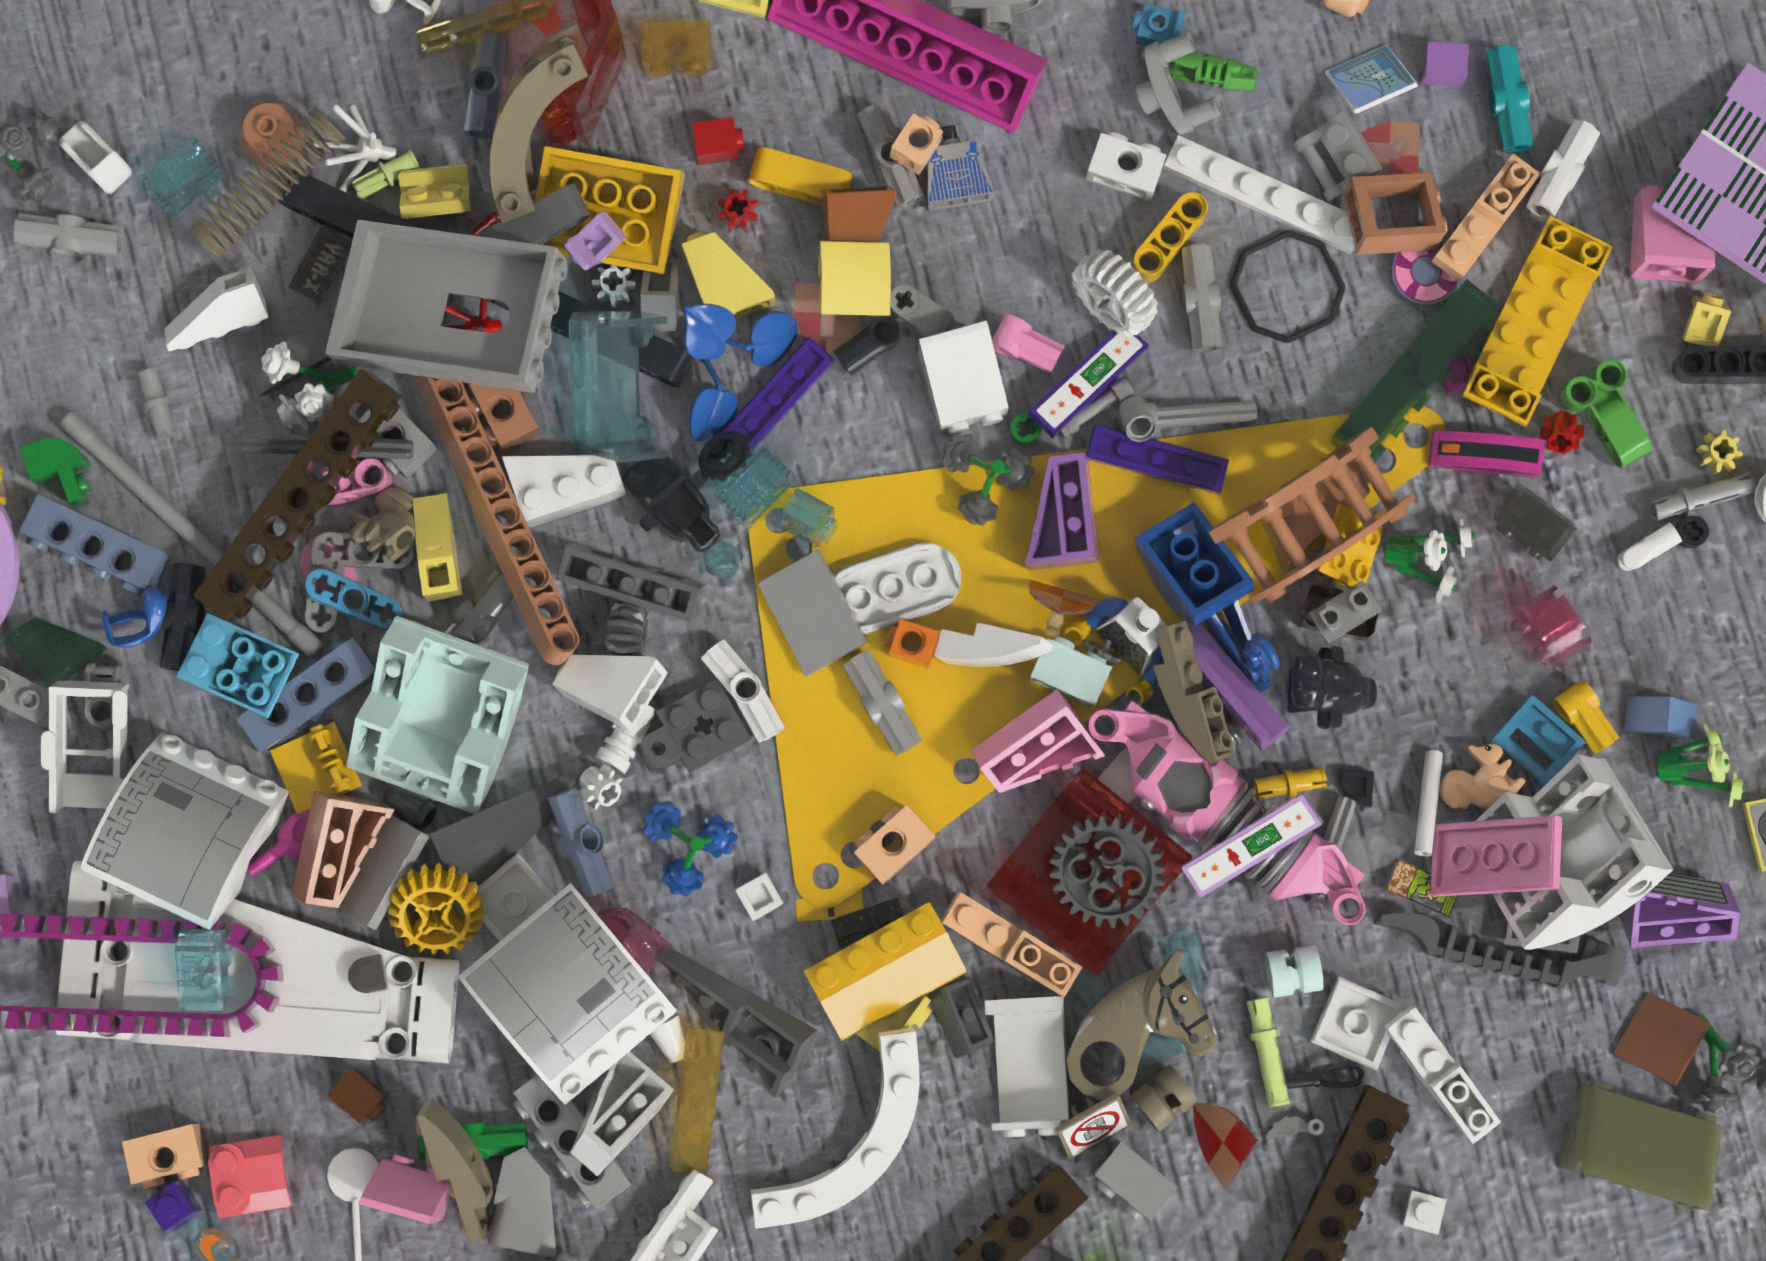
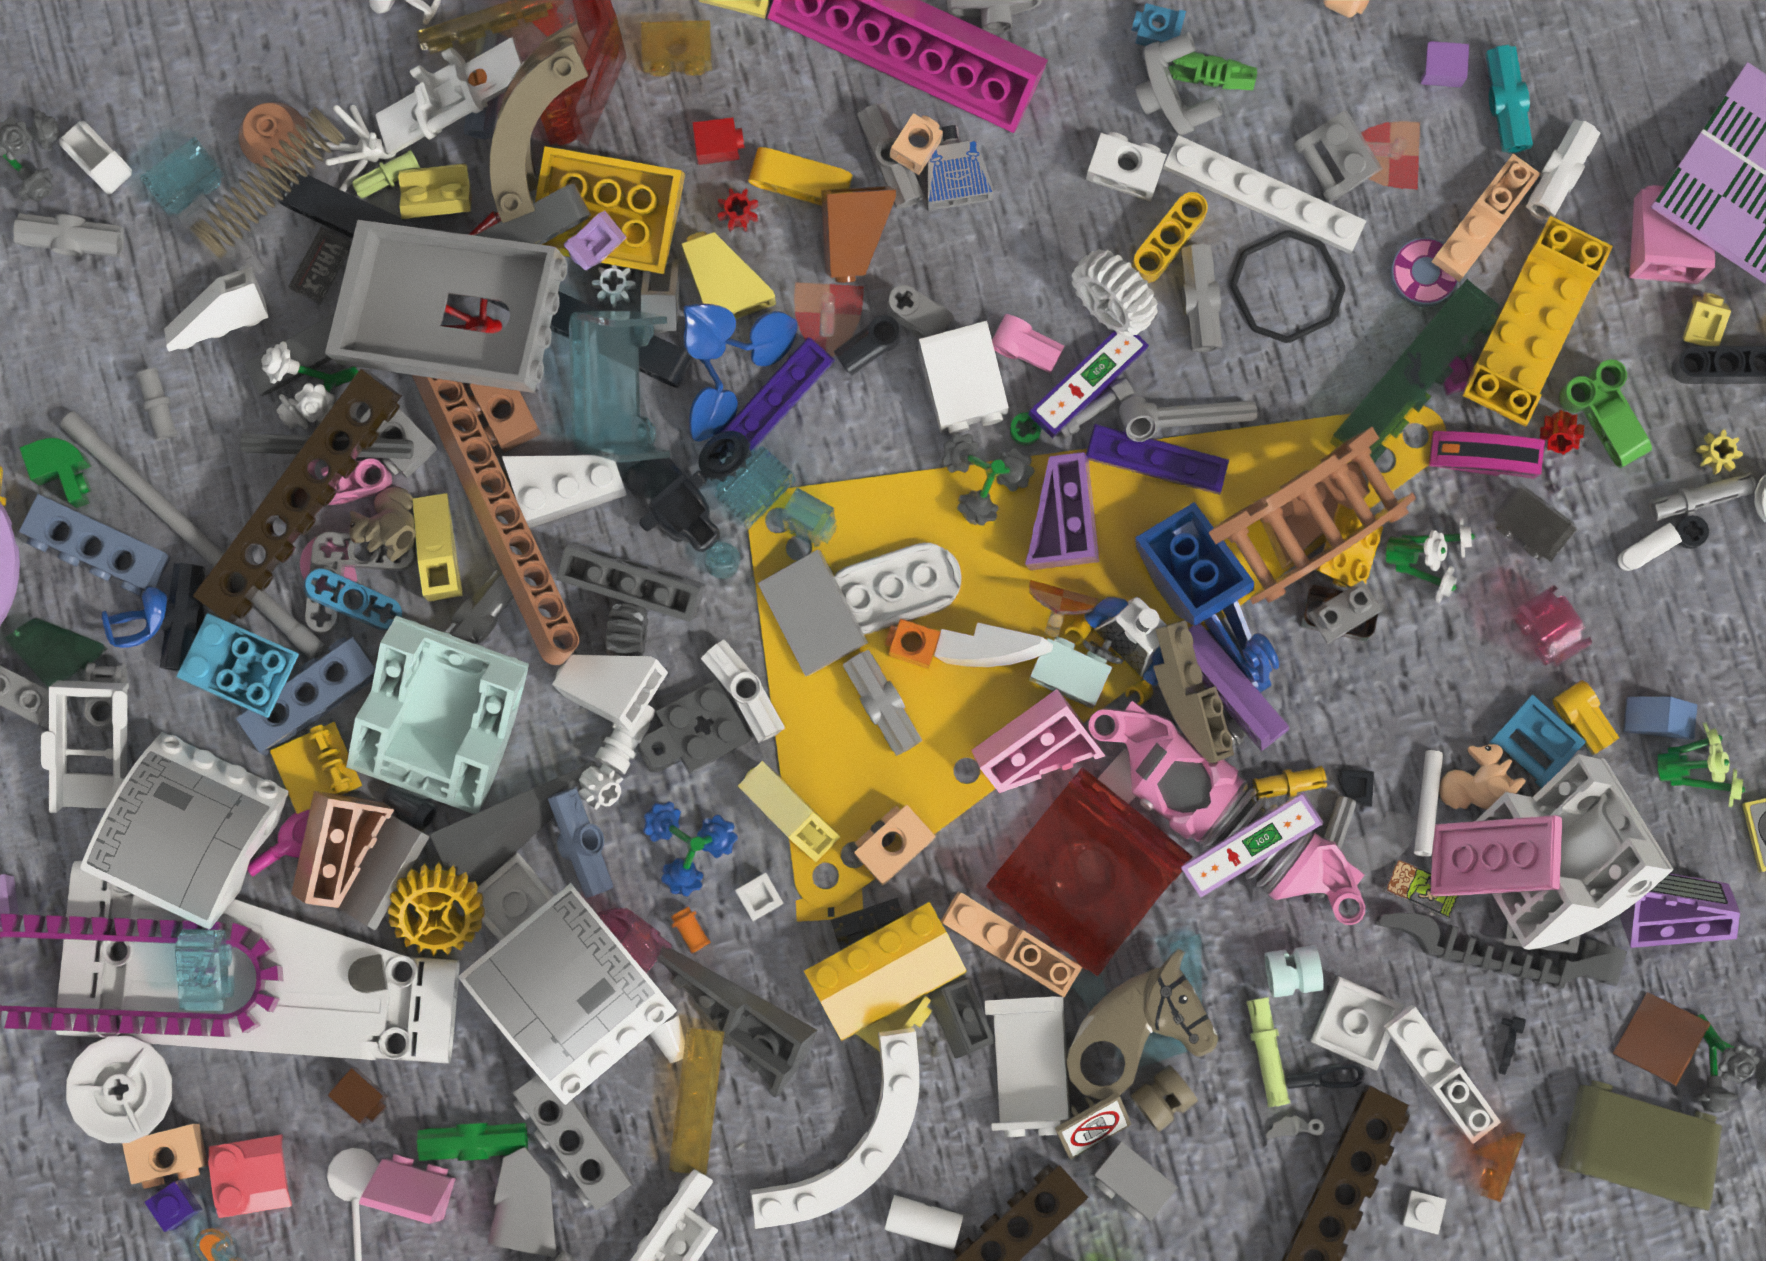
(93, 1082): none -> white piece
(448, 95): none -> white piece
(456, 1158): dark tan slope -> none
(620, 1108): white wedge -> none
(690, 929): none -> orange pin
(788, 811): none -> light yellow slope
(854, 278): light yellow slope -> none
(923, 1222): none -> white pin
(1081, 885): dark grey gear -> none
(1223, 1140): shield -> none
(1329, 687): black piece -> none
(1362, 221): nougat window -> none
(1370, 79): piece -> none
(1503, 1153): none -> clear orange slope
(1516, 1025): none -> black piece

